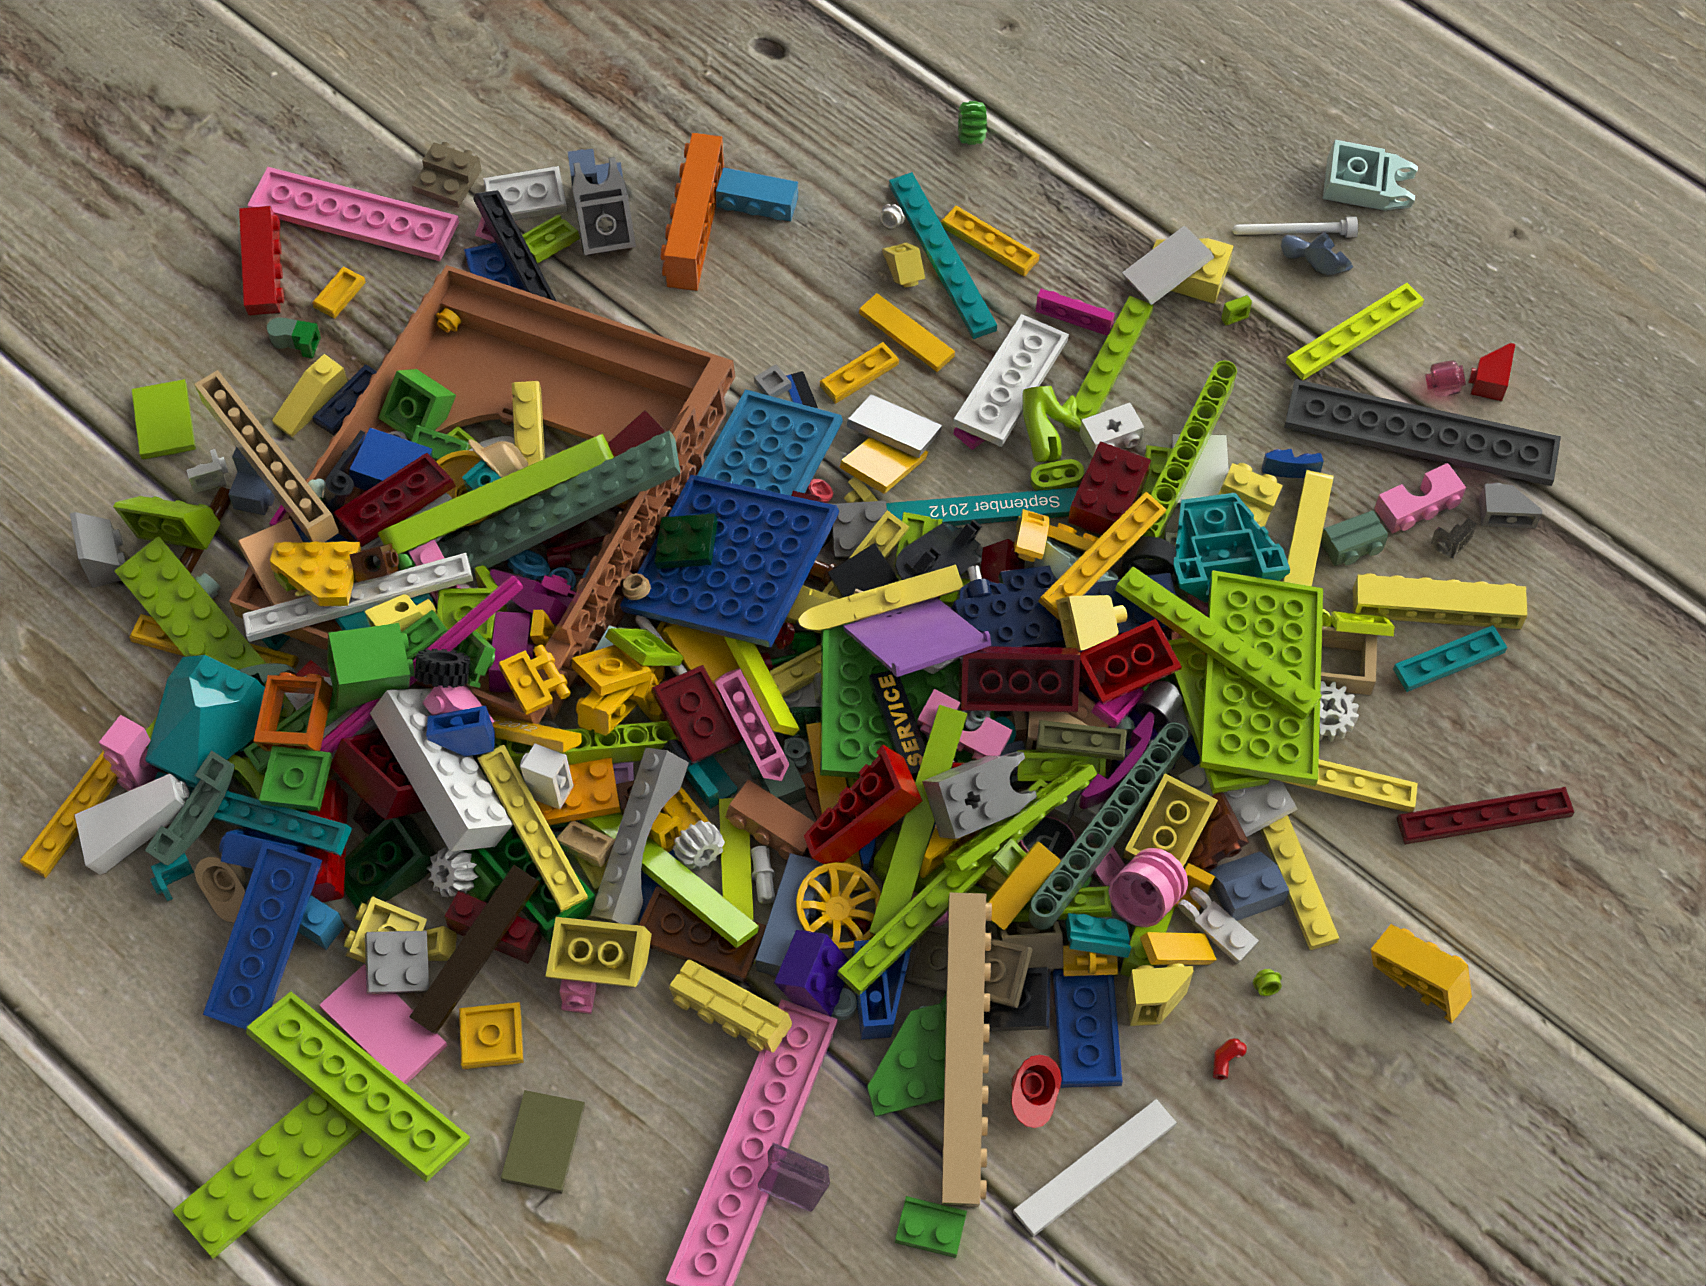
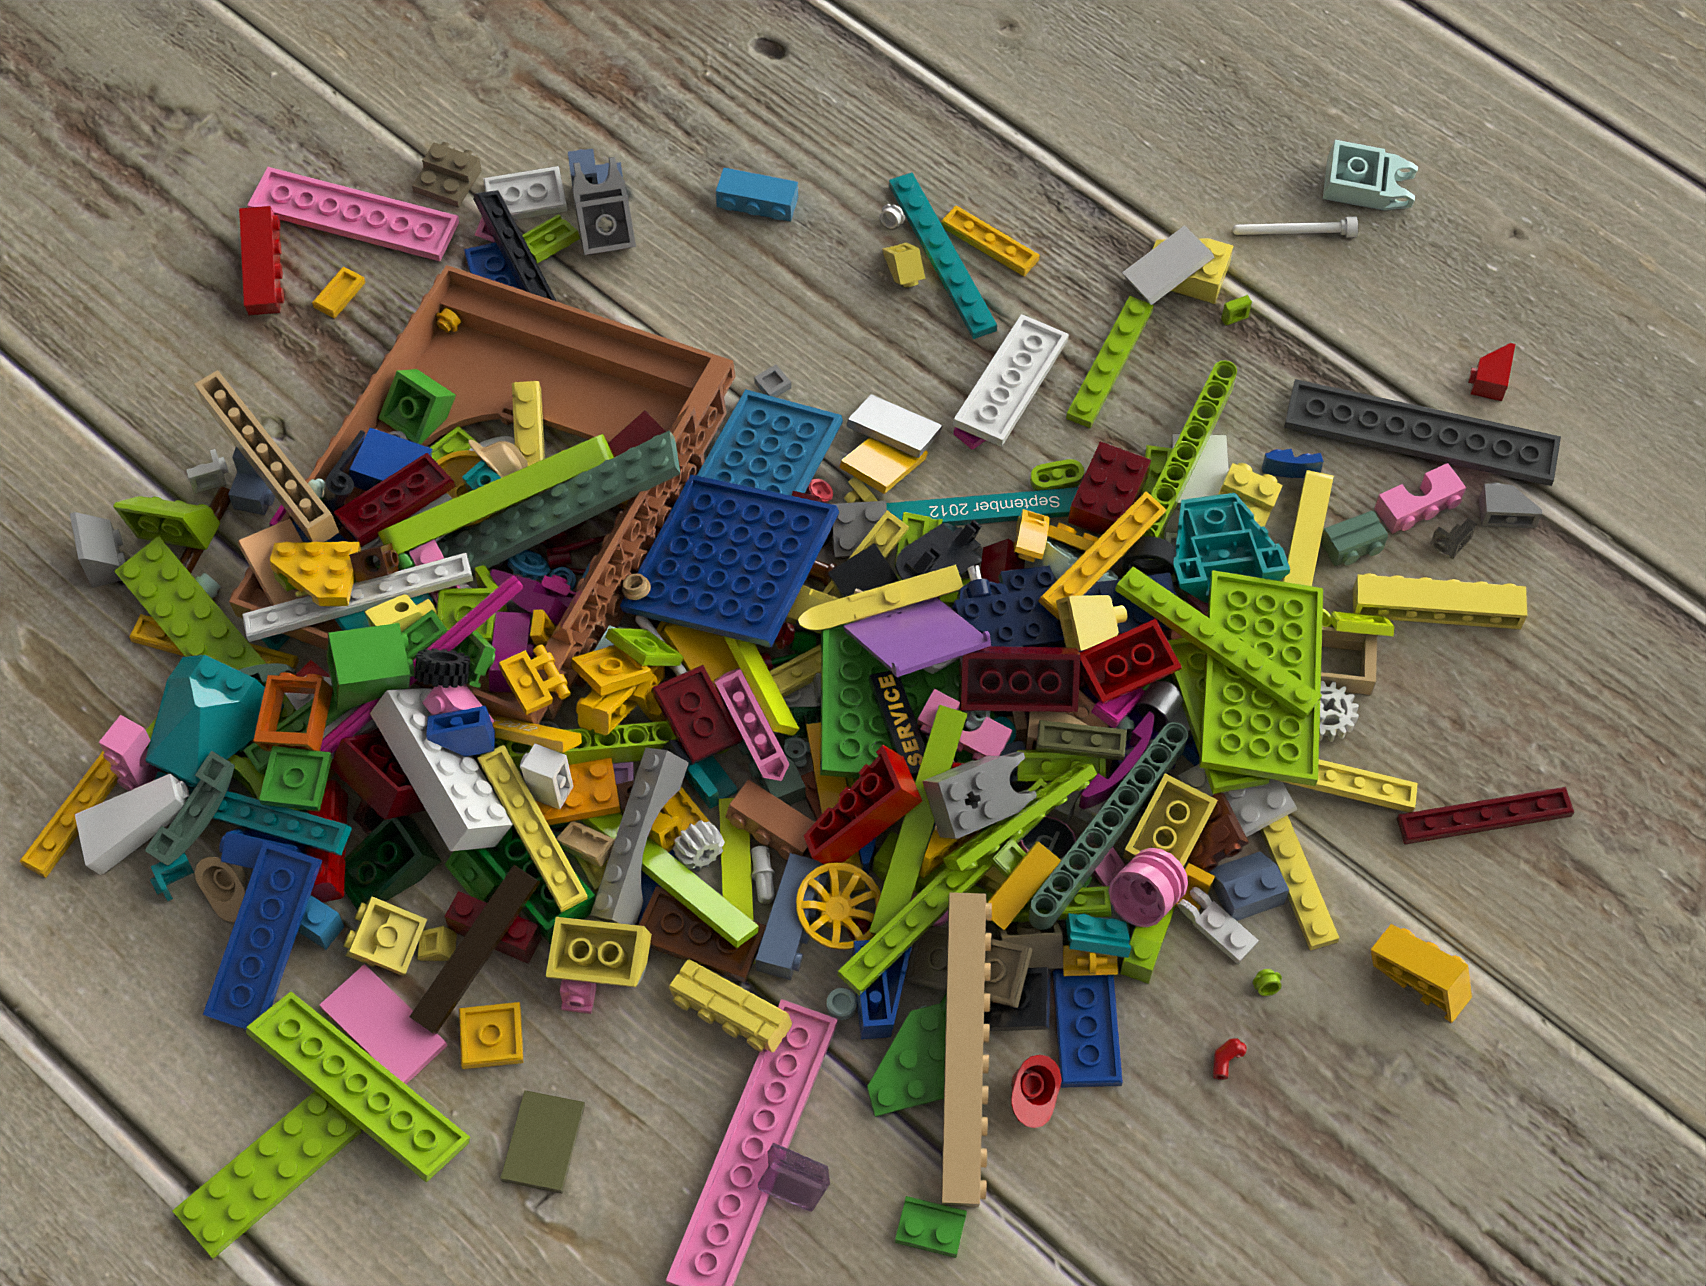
(163, 419): lime tile -> none
(294, 334): leg -> none
(310, 394): light yellow slope -> none
(342, 403): dark blue tile -> none
(396, 962): light grey plate -> none
(439, 442): bright green plate -> none
(452, 872): white gear -> none
(686, 541): dark green plate -> none
(692, 212): orange brick -> none
(800, 390): black sticker -> none
(811, 972): dark purple brick -> none
(859, 372): yellow tile -> none
(907, 332): yellow tile -> none
(972, 122): bright green gear -> none
(1042, 434): lime piece -> none
(1074, 312): dark pink plate -> none
(1094, 1168): white tile -> none
(1115, 427): white brick -> none
(1156, 992): light yellow slope -> none
(1178, 948): yellow tile -> none
(1317, 253): sand blue animal -> none
(1354, 331): neon yellow plate -> none
(1445, 378): clear pink head -> none
(1450, 658): teal plate -> none

